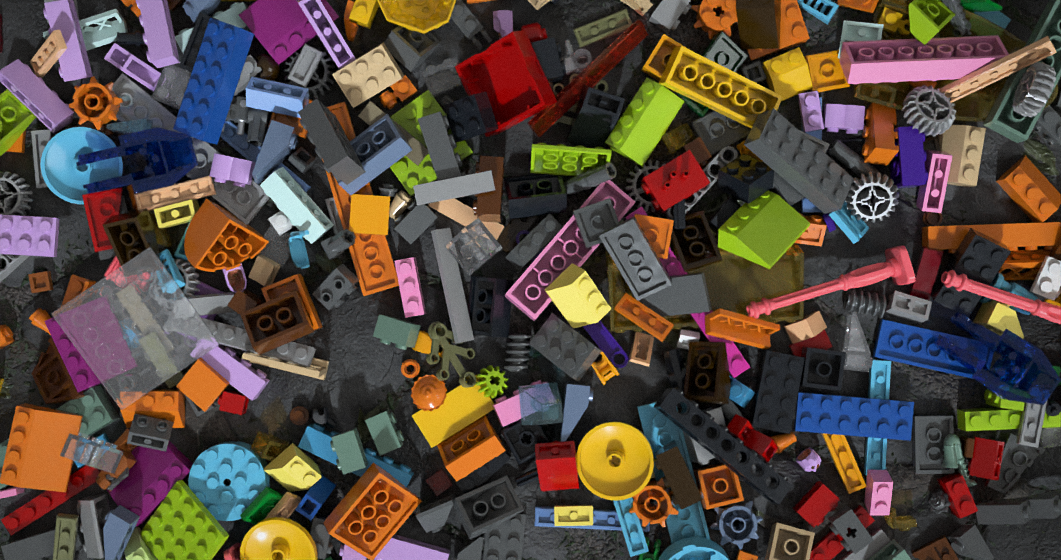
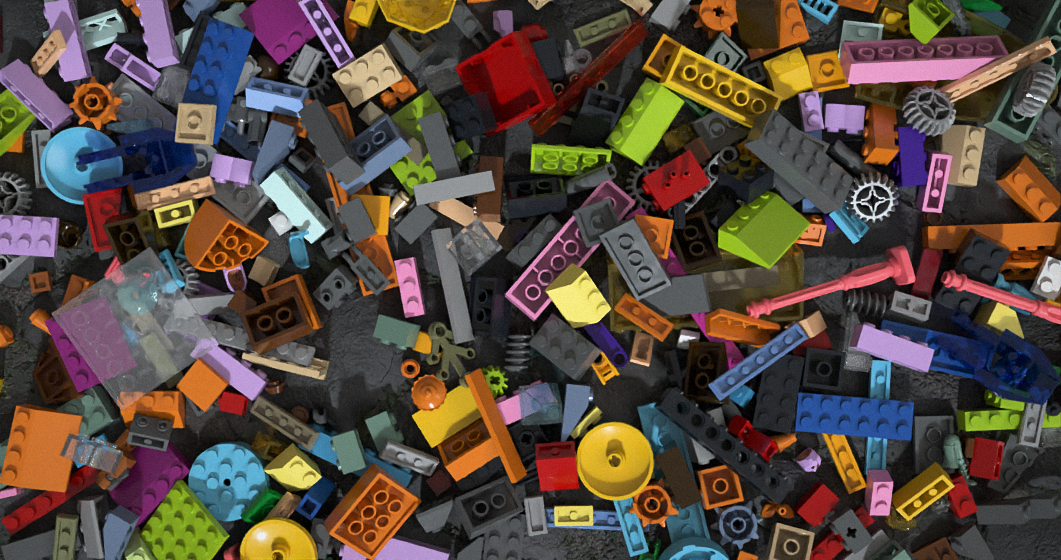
(69, 234): none -> dark brown hair
(147, 294): none -> clear light blue dish
(195, 123): none -> tan tile
(274, 386): none -> reddish brown plate
(285, 422): none -> dark tan tile
(357, 220): none -> dark grey brick
(367, 271): none -> dark grey hinge
(408, 457): none -> light grey tile
(495, 425): none -> orange tile
(535, 515): none -> light grey tile
(592, 416): none -> light yellow plate
(741, 278): none -> dark tan tile
(757, 361): none -> medium blue tile
(783, 510): none -> orange plant
(892, 348): none -> lavender brick
(922, 491): none -> yellow brick

